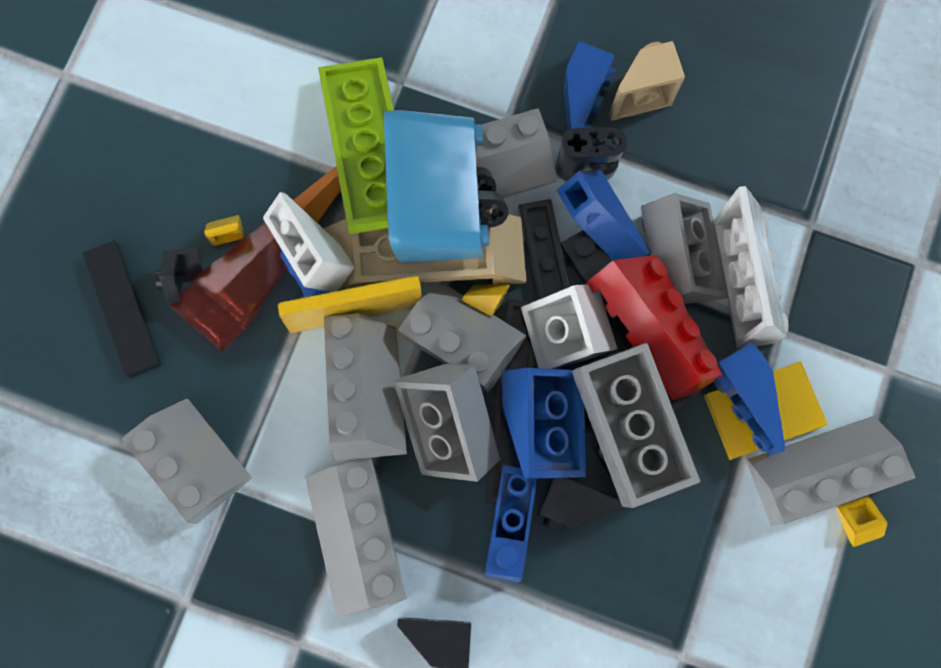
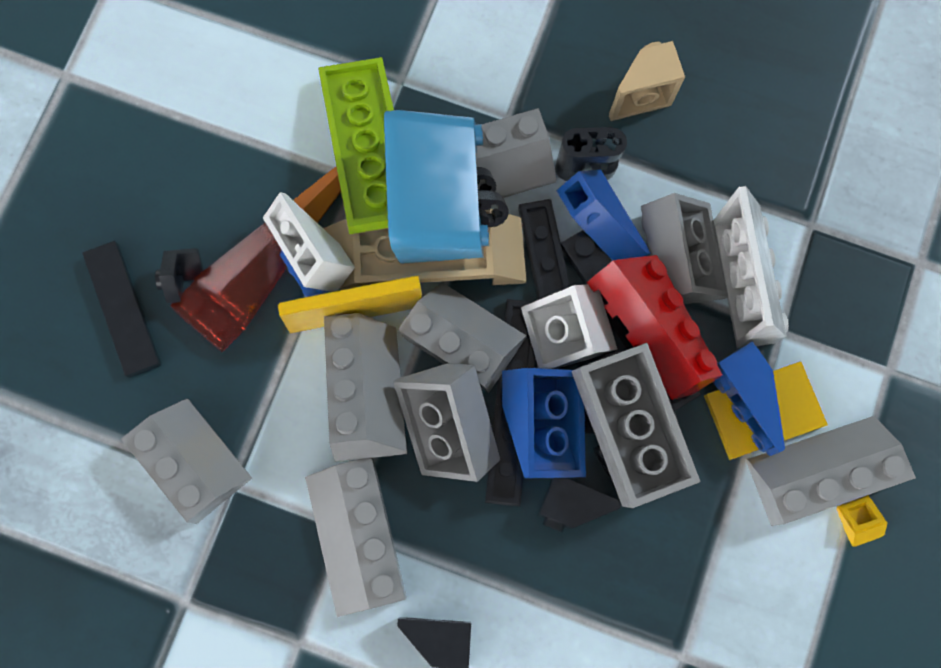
(224, 230): yellow slope -> none
(486, 297): yellow slope -> none
(510, 526): blue slope -> none
(583, 81): blue slope -> none

